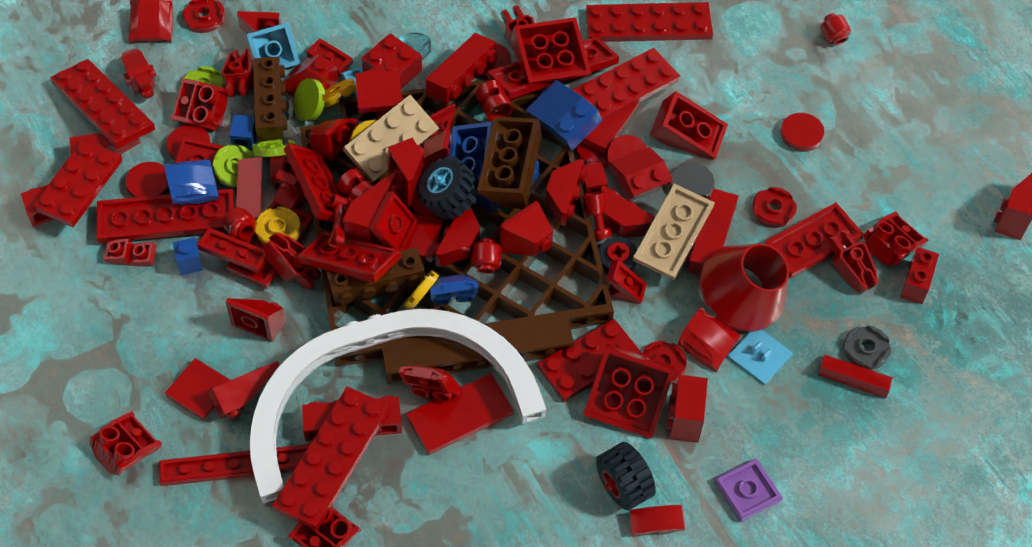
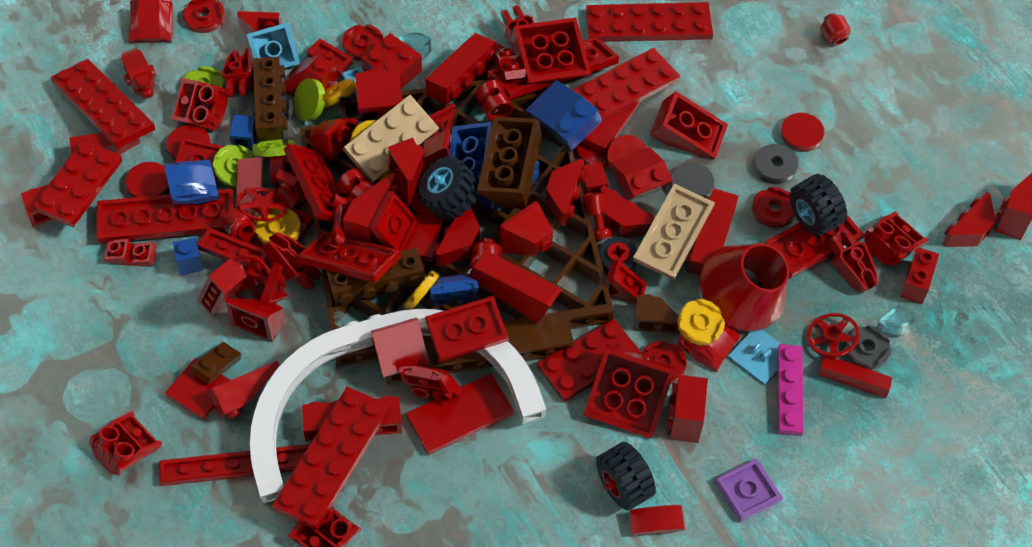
(215, 362): none -> reddish brown plate
(221, 285): none -> red brick
(252, 279): none -> red wheel
(262, 204): none -> red wheel
(274, 286): none -> red tile
(360, 40): none -> red tile
(399, 346): none -> tile
(466, 329): none -> red tile
(509, 64): none -> red slope
(514, 285): none -> red slope
(655, 315): none -> reddish brown slope
(698, 328): none -> yellow tile
(778, 153): none -> dark grey tile
(790, 389): none -> dark pink plate
(818, 204): none -> black wheel
(833, 335): none -> red wheel
(896, 322): none -> clear light blue brick
(972, 225): none -> red slope

